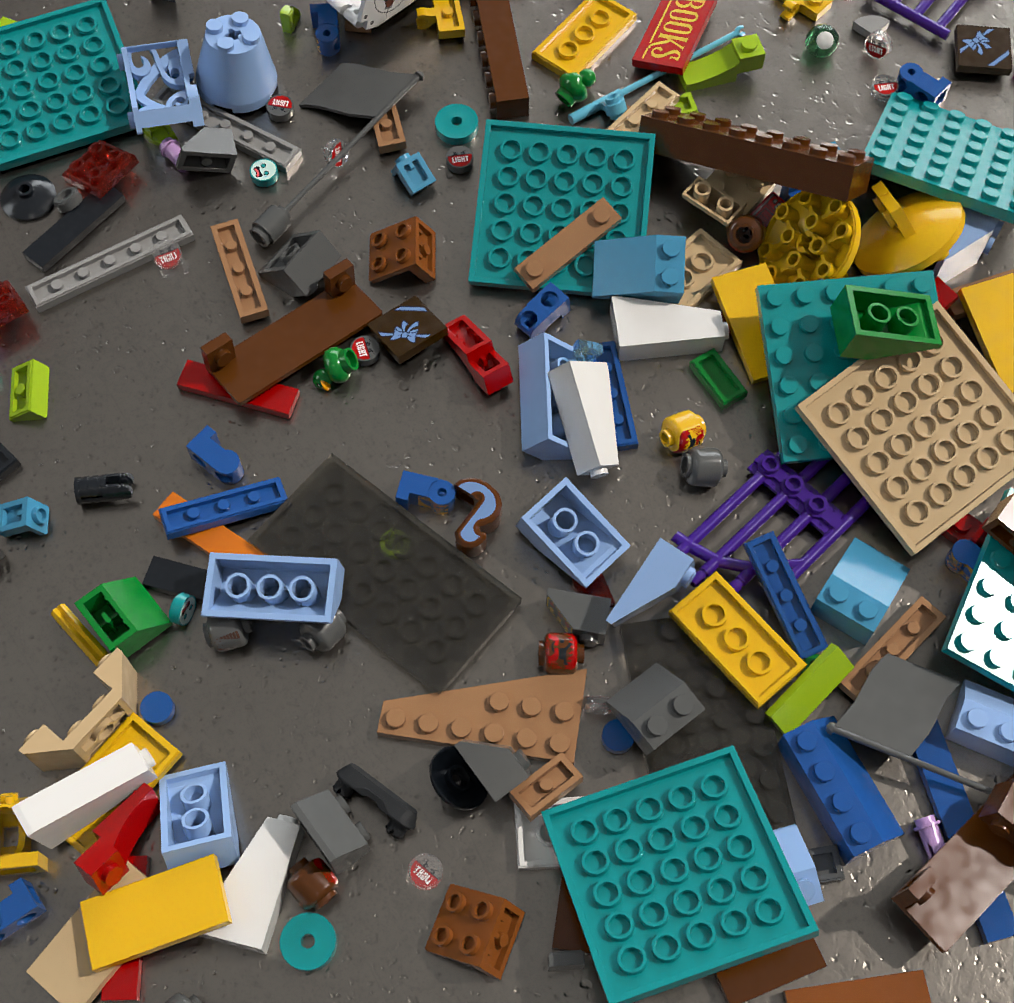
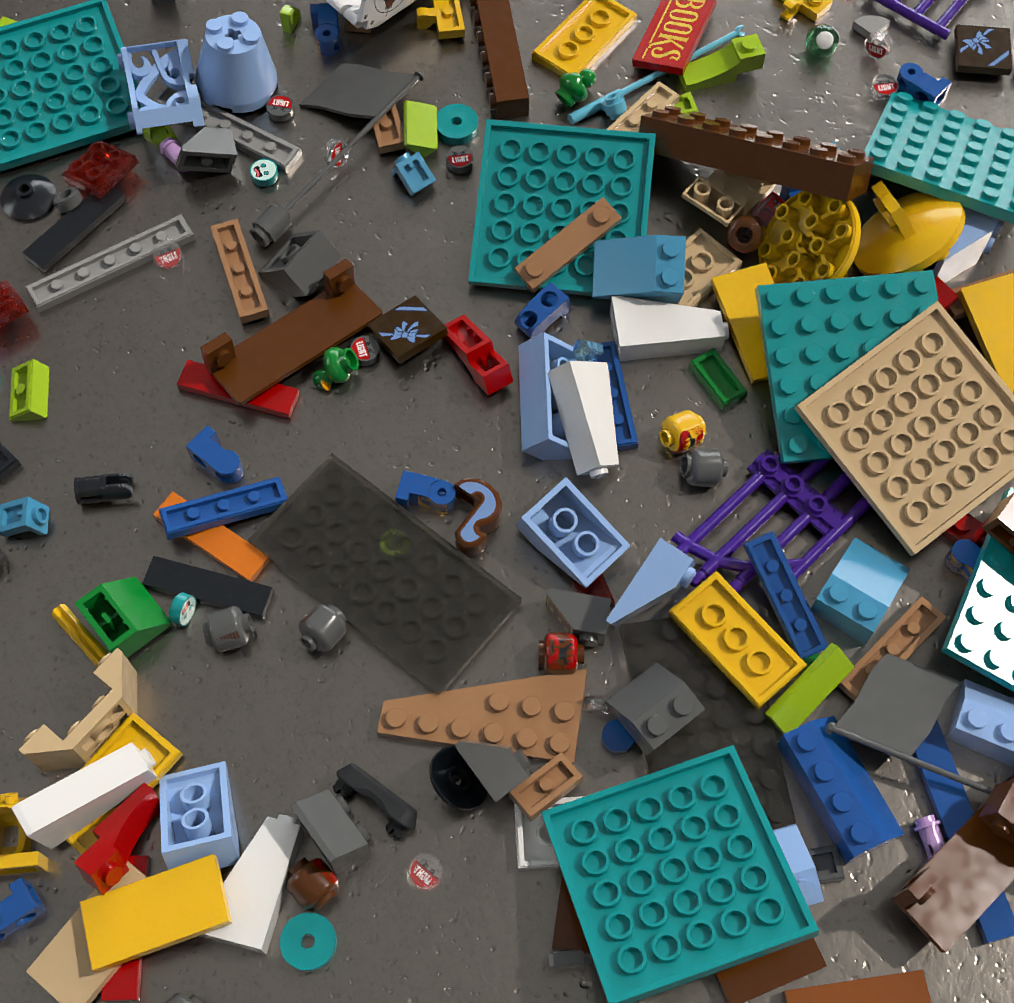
(157, 708): blue tile -> none
(272, 588): light blue slope -> none
(403, 248): dark orange bracket -> none
(420, 127): none -> lime slope
(475, 929): dark orange bracket -> none
(883, 323): green slope -> none

